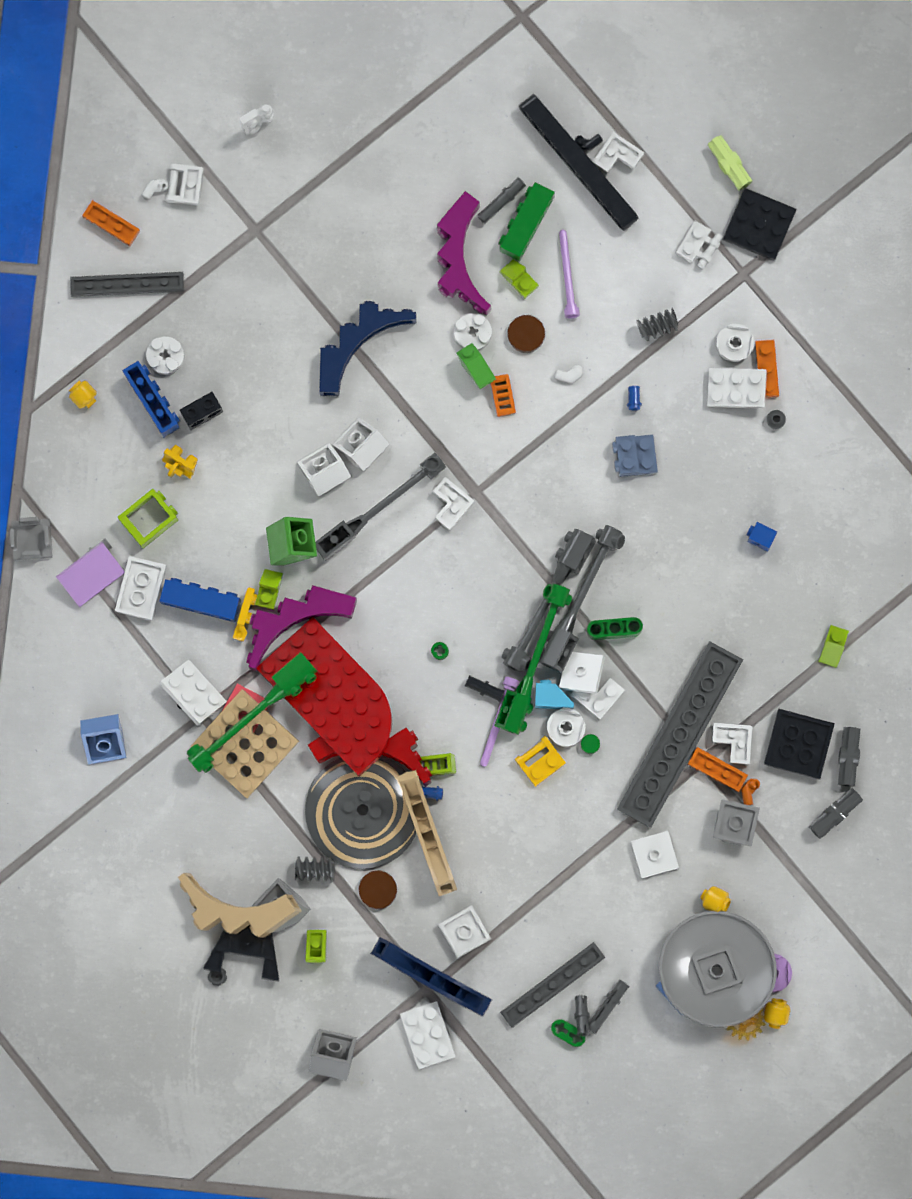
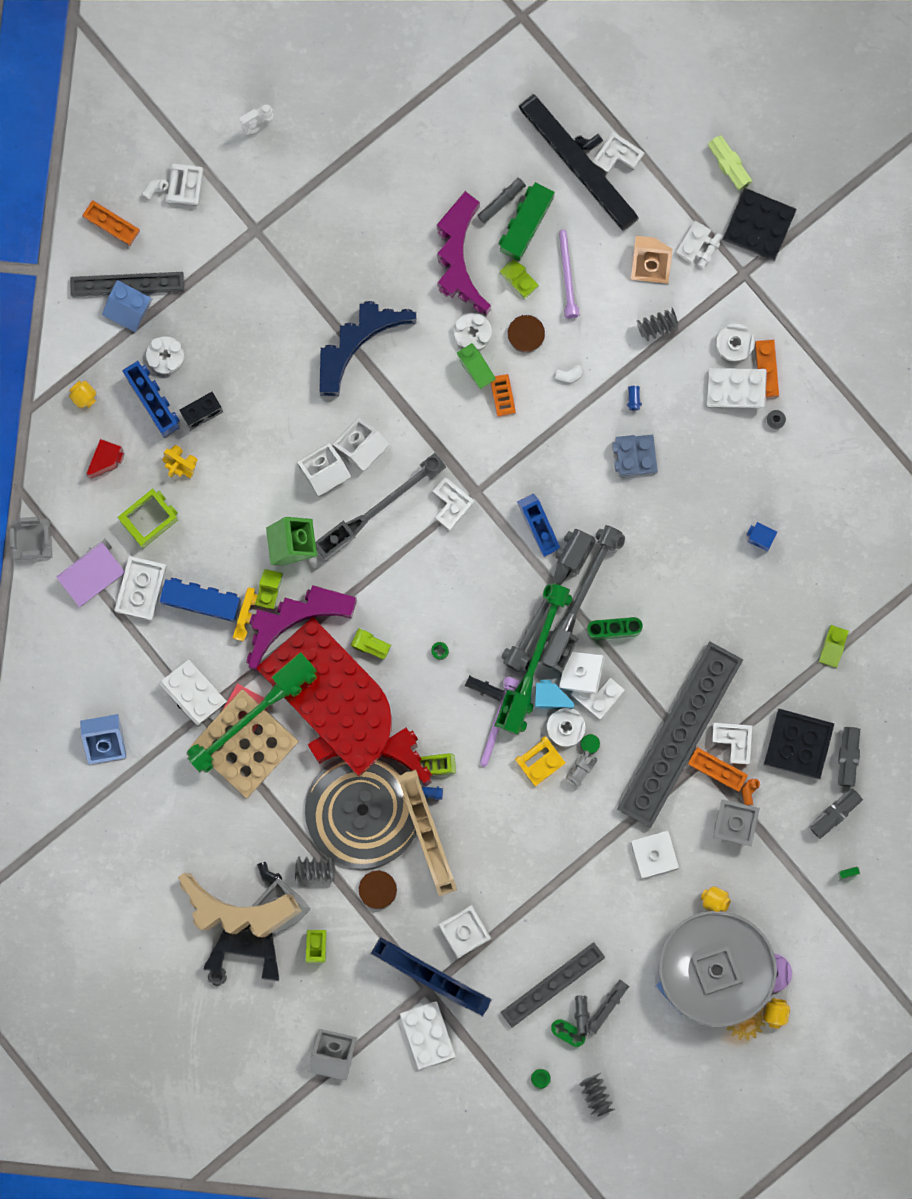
(105, 458): none -> red slope
(126, 306): none -> medium blue slope
(266, 875): none -> black arm
(366, 642): none -> lime piece
(538, 524): none -> blue slope
(540, 1078): none -> green tile
(581, 769): none -> light grey piece
(596, 1095): none -> dark grey piece
(651, 260): none -> light nougat slope
(848, 873): none -> green tile

